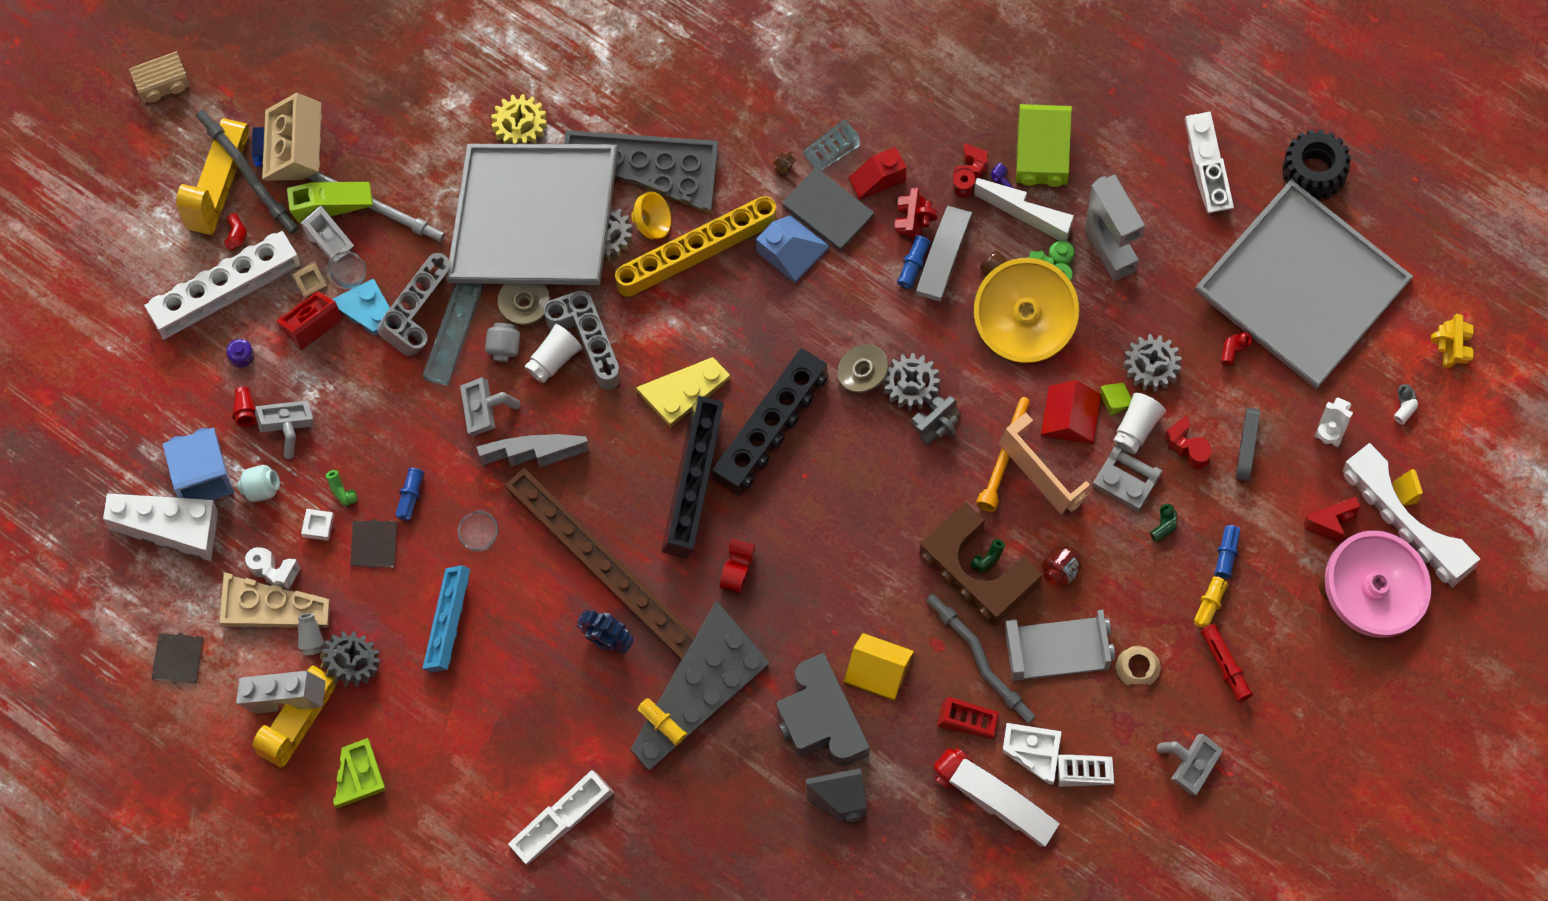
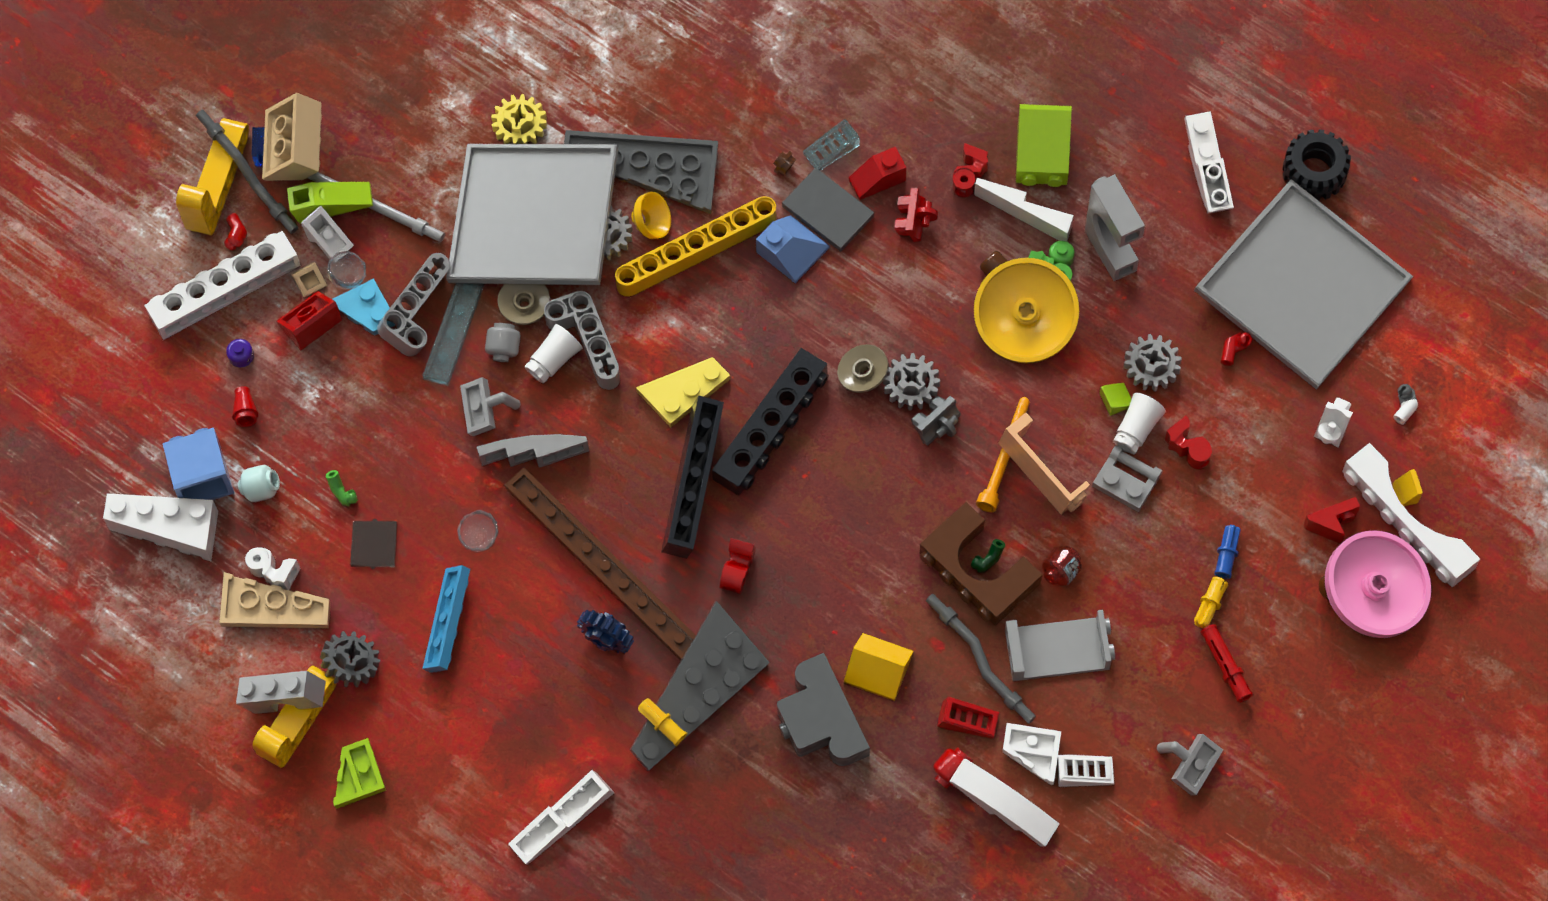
(159, 77): tan brick -> none
(177, 658): clear smoke piece -> none
(286, 418): light grey plate -> none
(309, 635): light grey cone -> none
(317, 524): white plate -> none
(409, 494): blue axle -> none
(839, 795): dark grey slope -> none
(913, 262): blue pin -> none
(943, 253): light grey slope -> none
(998, 175): dark purple hand -> none
(1071, 412): red slope -> none
(1123, 668): tan piece -> none
(1167, 525): dark green arm -> none
(1247, 444): dark grey beam -> none
(1451, 339): yellow hips -> none

